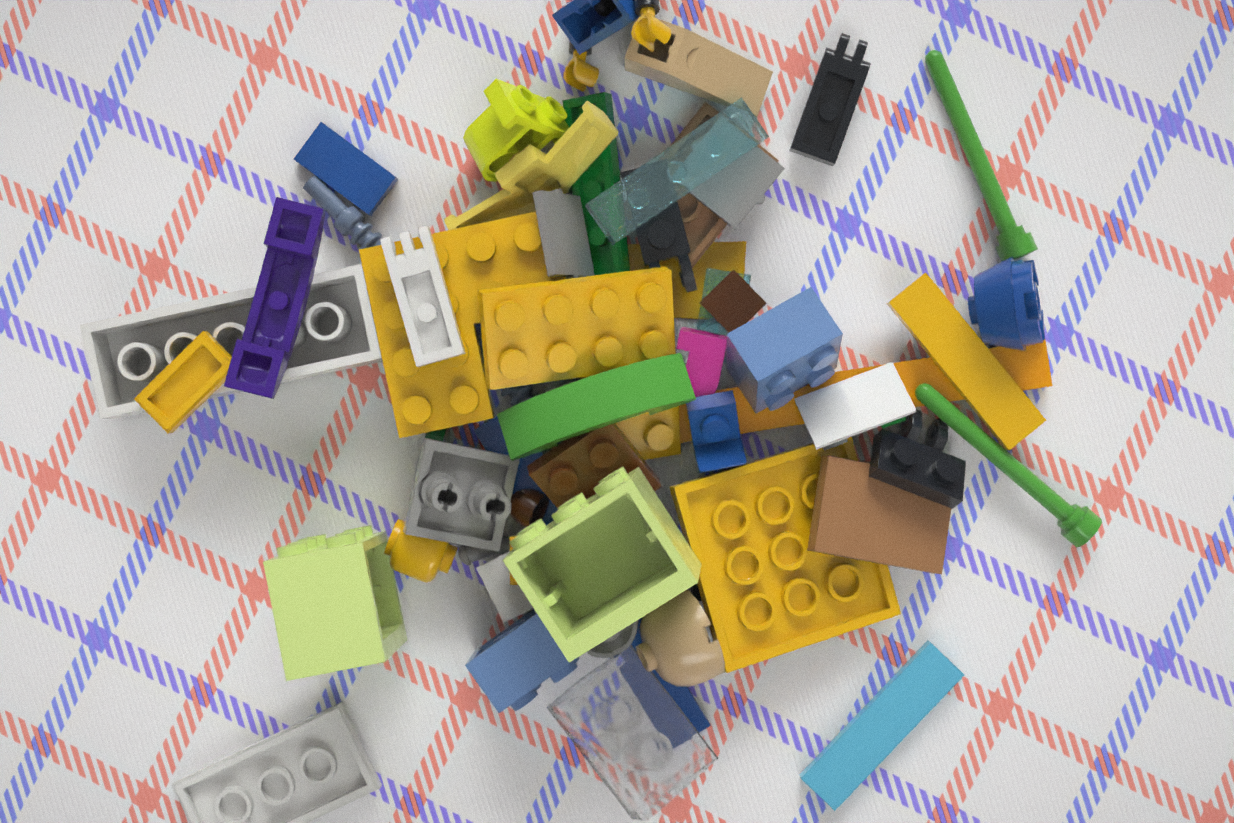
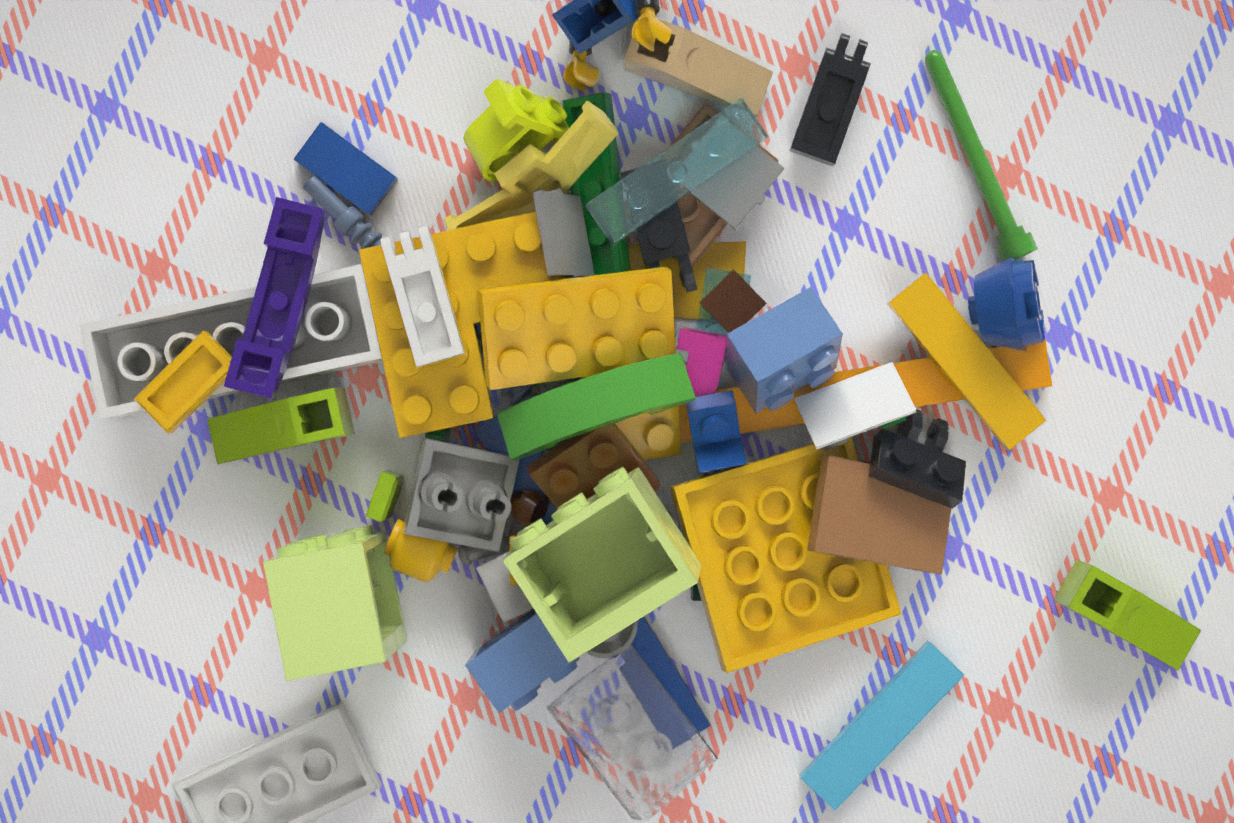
(281, 425): none -> lime slope
(385, 496): none -> lime tile
(679, 644): tan cylinder -> none
(1076, 523): bright green piece -> none
(1127, 614): none -> lime slope

